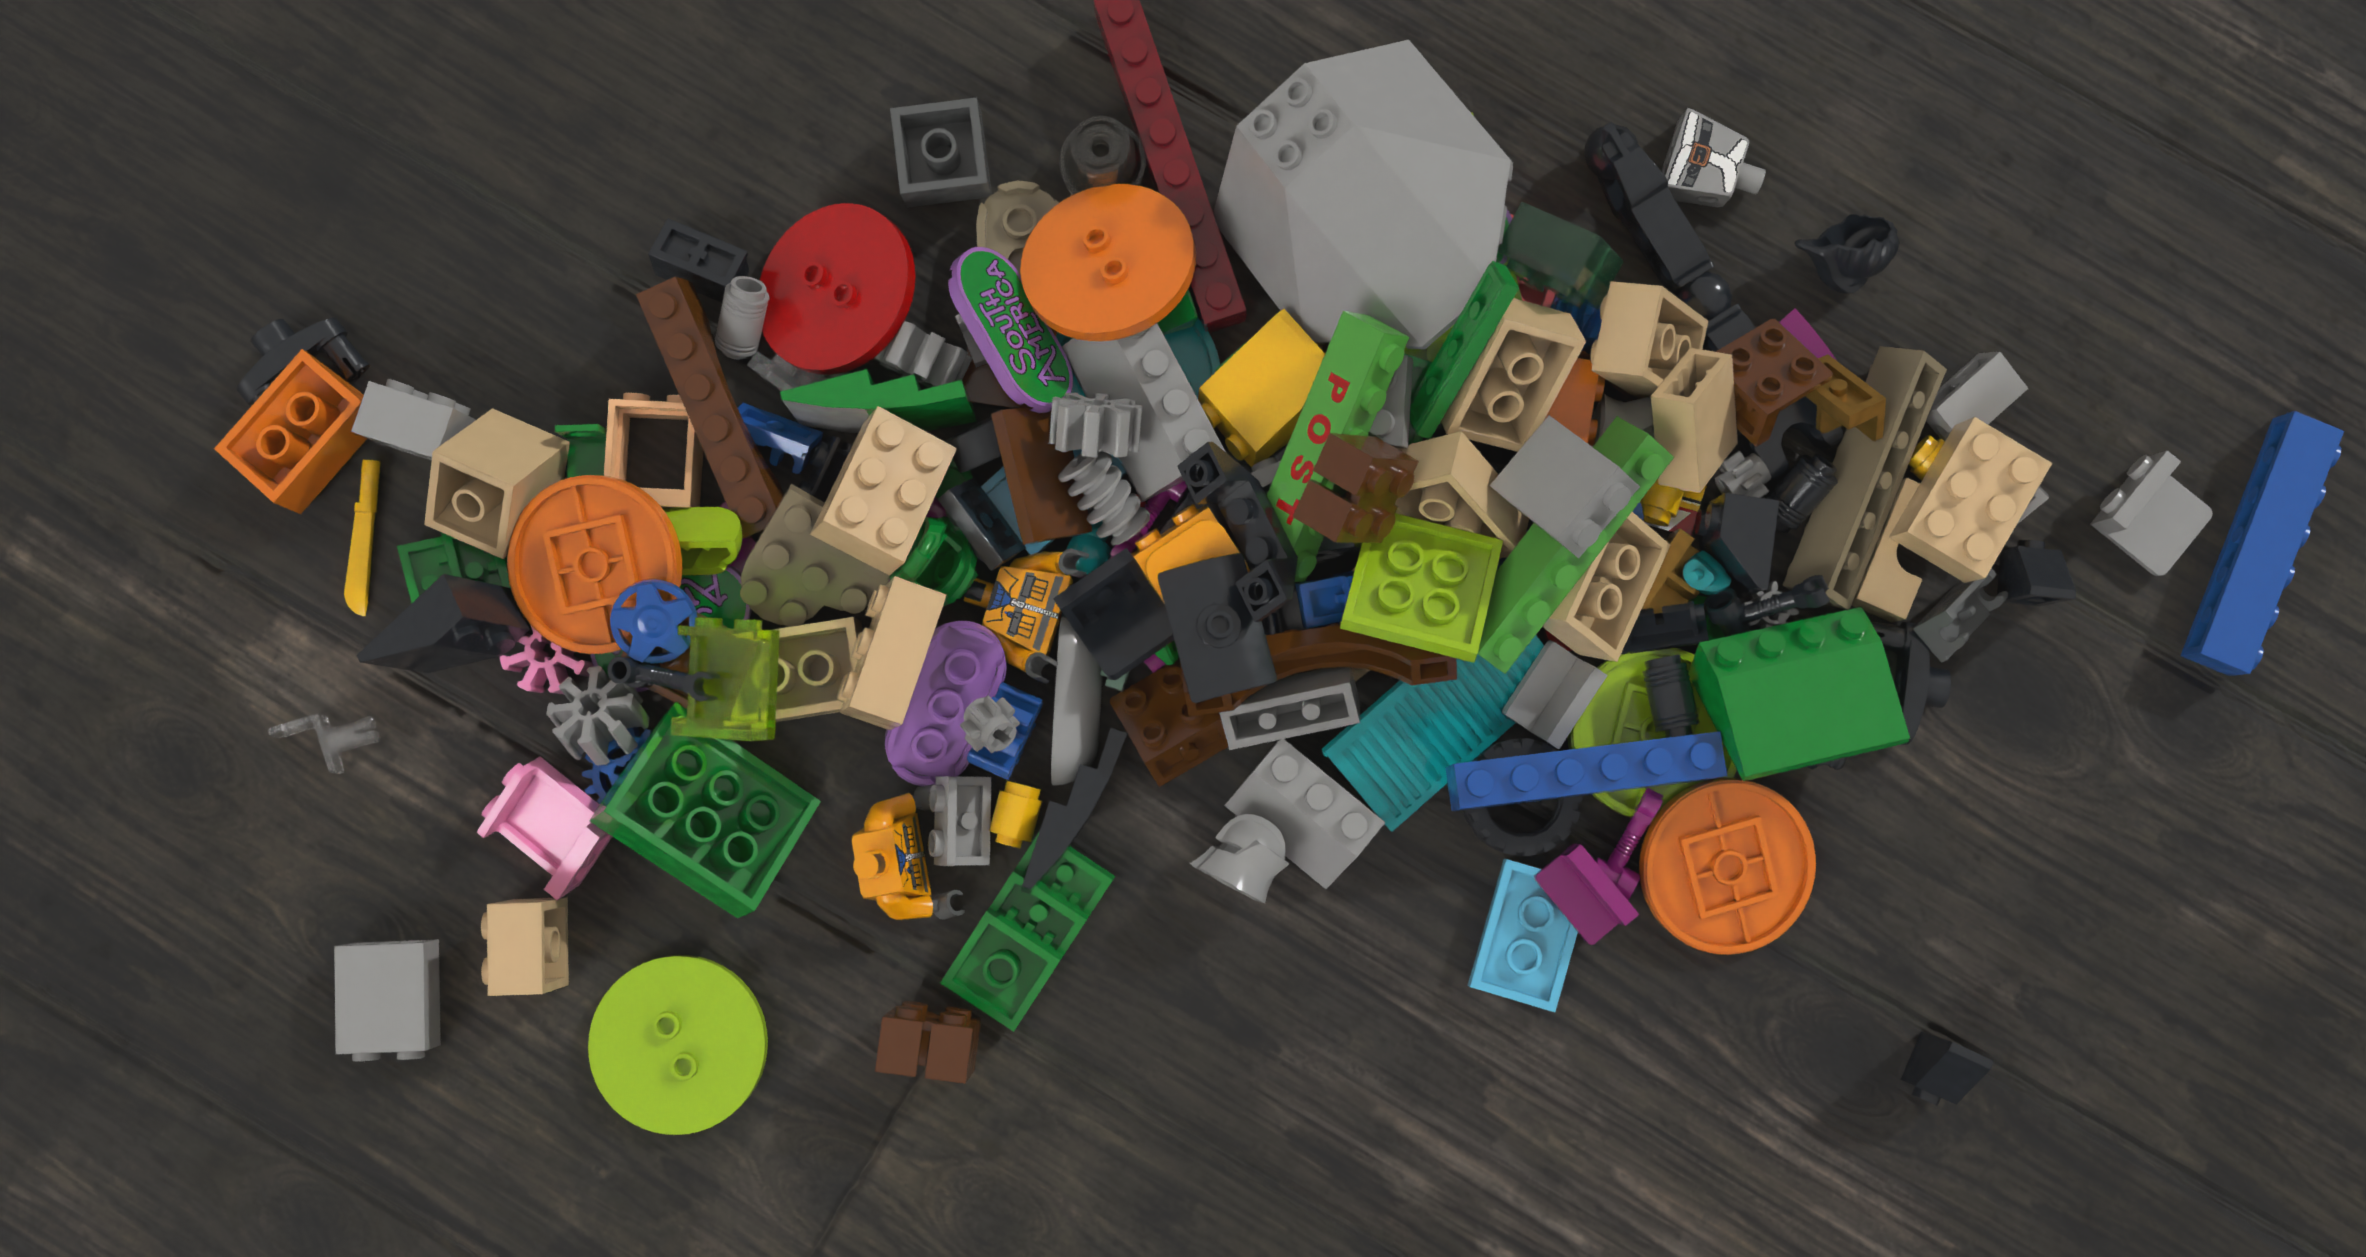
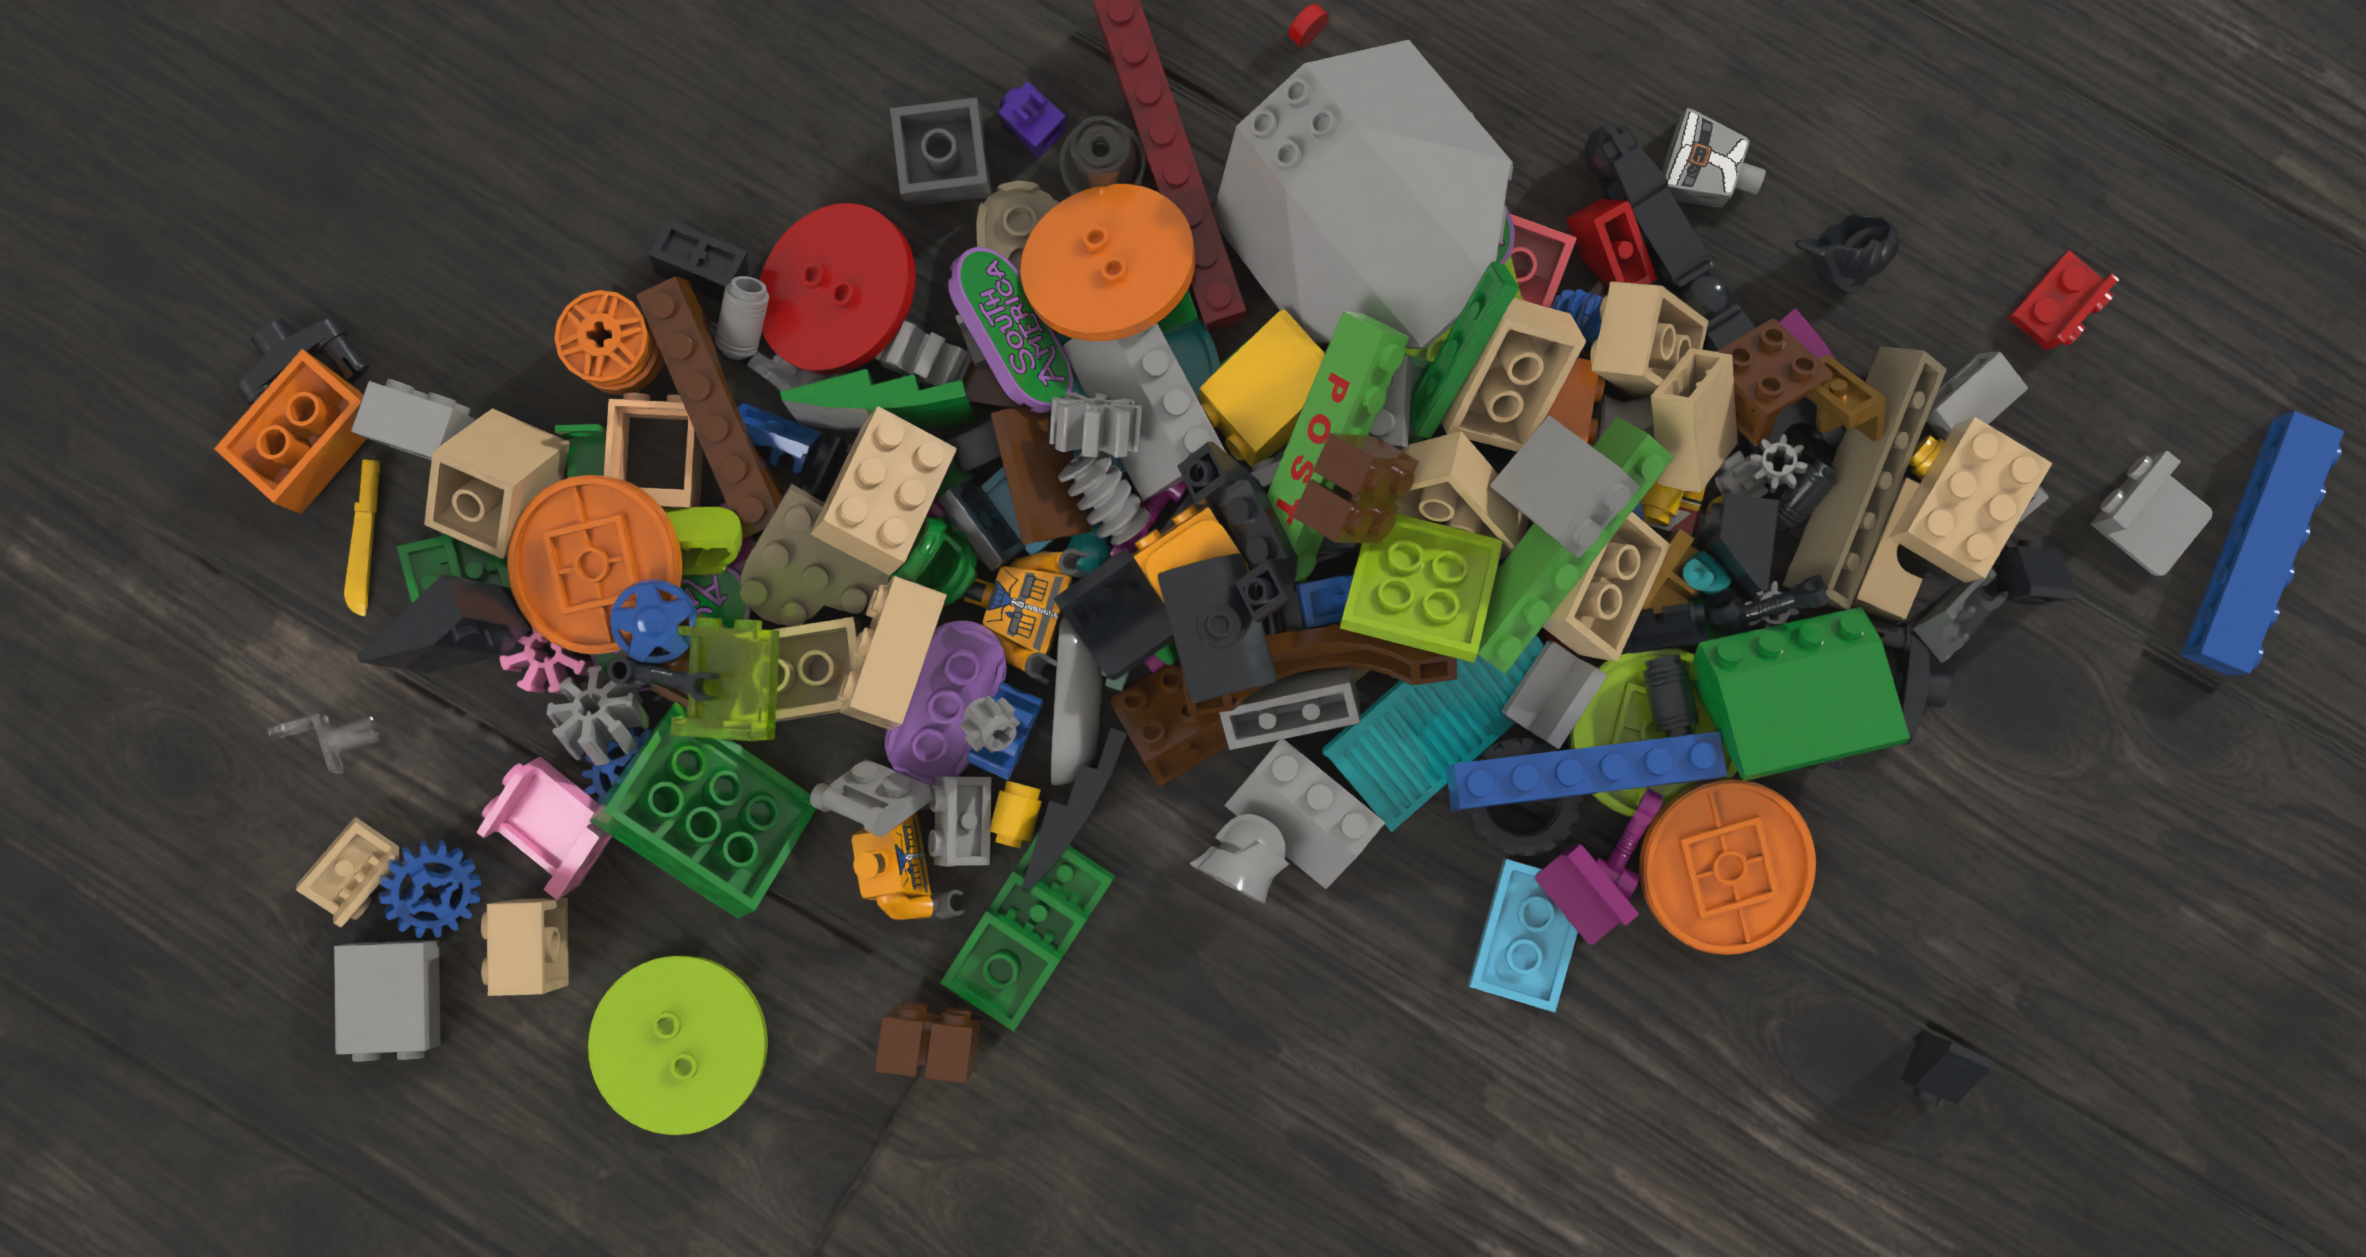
(349, 871): none -> tan bracket
(415, 899): none -> blue gear
(627, 359): none -> orange wheel
(872, 796): none -> light grey plate
(1031, 119): none -> dark purple brick
(1308, 25): none -> red tile
(1559, 257): clear green piece -> none
(1612, 242): none -> red slope
(1790, 462): none -> light grey gear
(2062, 301): none -> red bracket

